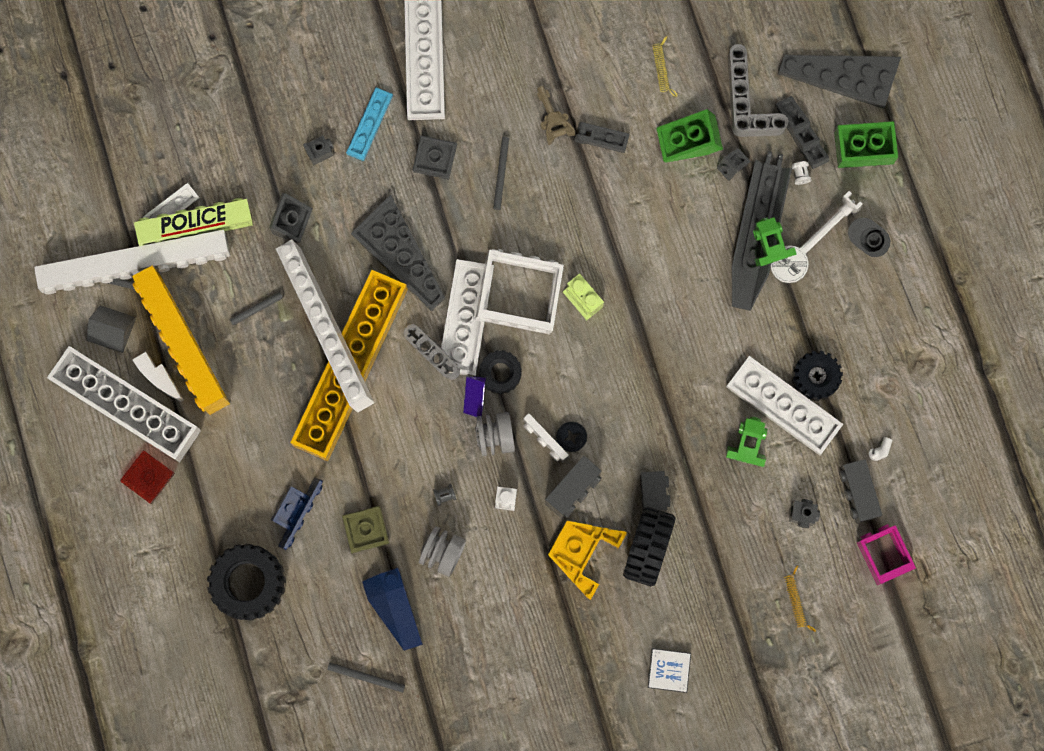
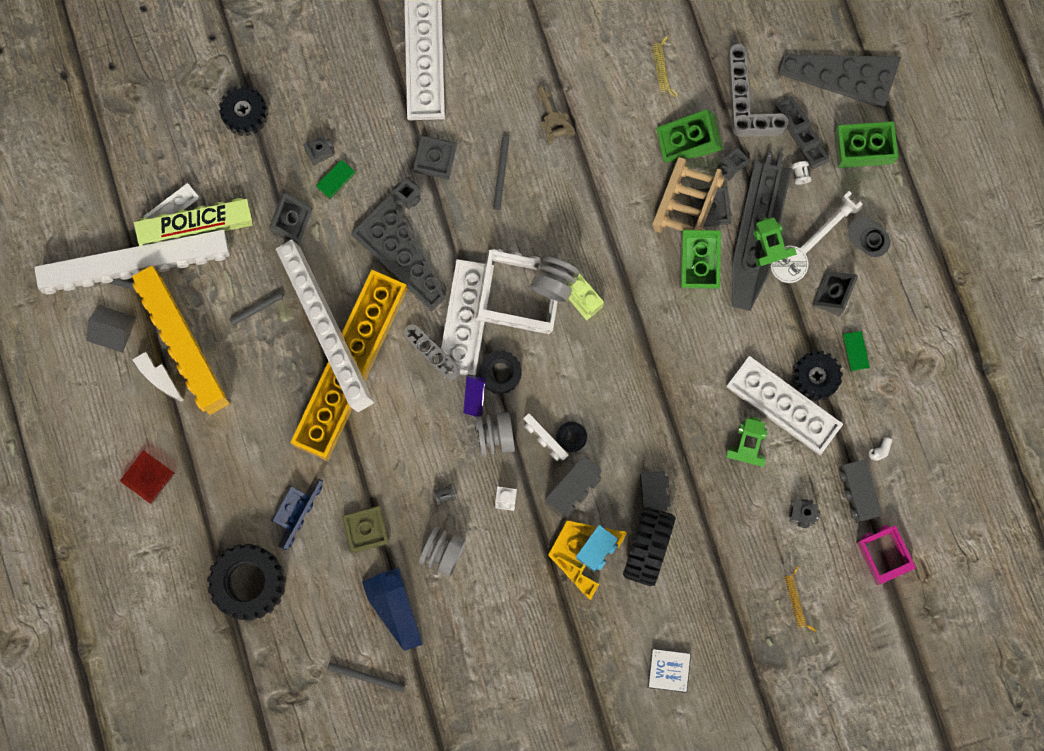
(124, 404): white brick -> none
(254, 115): none -> black bush
(335, 179): none -> green tile
(369, 124): medium azure tile -> none
(407, 188): none -> dark grey brick
(553, 282): none -> light grey wheel
(597, 548): none -> medium azure brick
(602, 137): dark grey plate -> none
(675, 187): none -> tan fence
(700, 259): none -> bright green slope
(720, 210): none -> dark grey tile
(835, 292): none -> dark grey slope
(855, 351): none -> green tile

